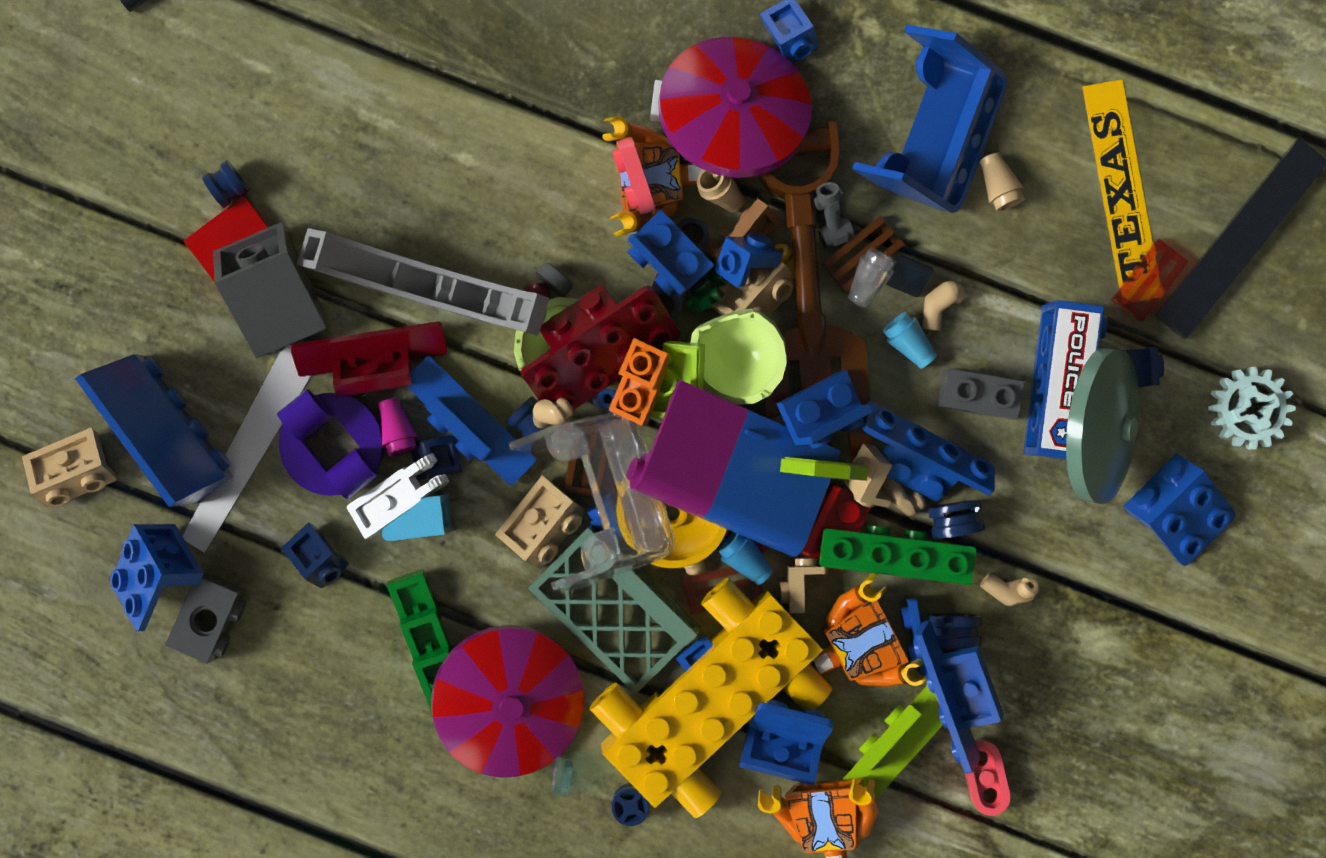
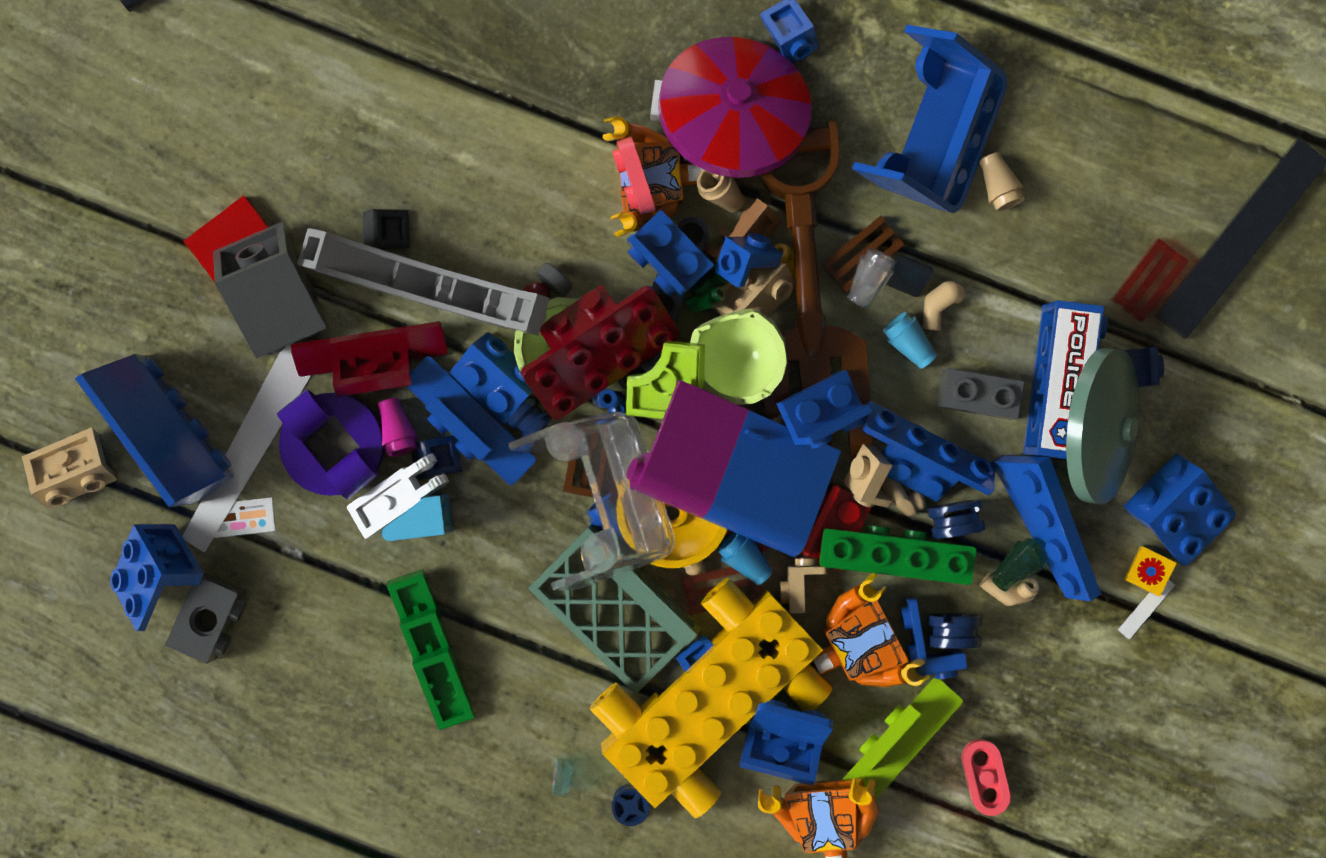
(225, 184): dark blue wheel -> none
(248, 518): none -> white sticker
(314, 556): dark blue bracket -> none
(386, 228): none -> black slope
(492, 376): none -> blue bracket
(507, 701): dish -> none
(541, 523): tan bracket -> none
(548, 413): tan arm -> none
(641, 382): orange slope -> none
(824, 468): lime tile -> none
(836, 229): dark grey bar -> none
(963, 692): blue bracket -> none
(1019, 564): none -> clear green cone
(1044, 510): none -> blue wing
(1119, 180): yellow sticker -> none
(1143, 611): none -> white sticker
(1150, 571): none -> yellow tile
(1258, 421): light aqua gear -> none

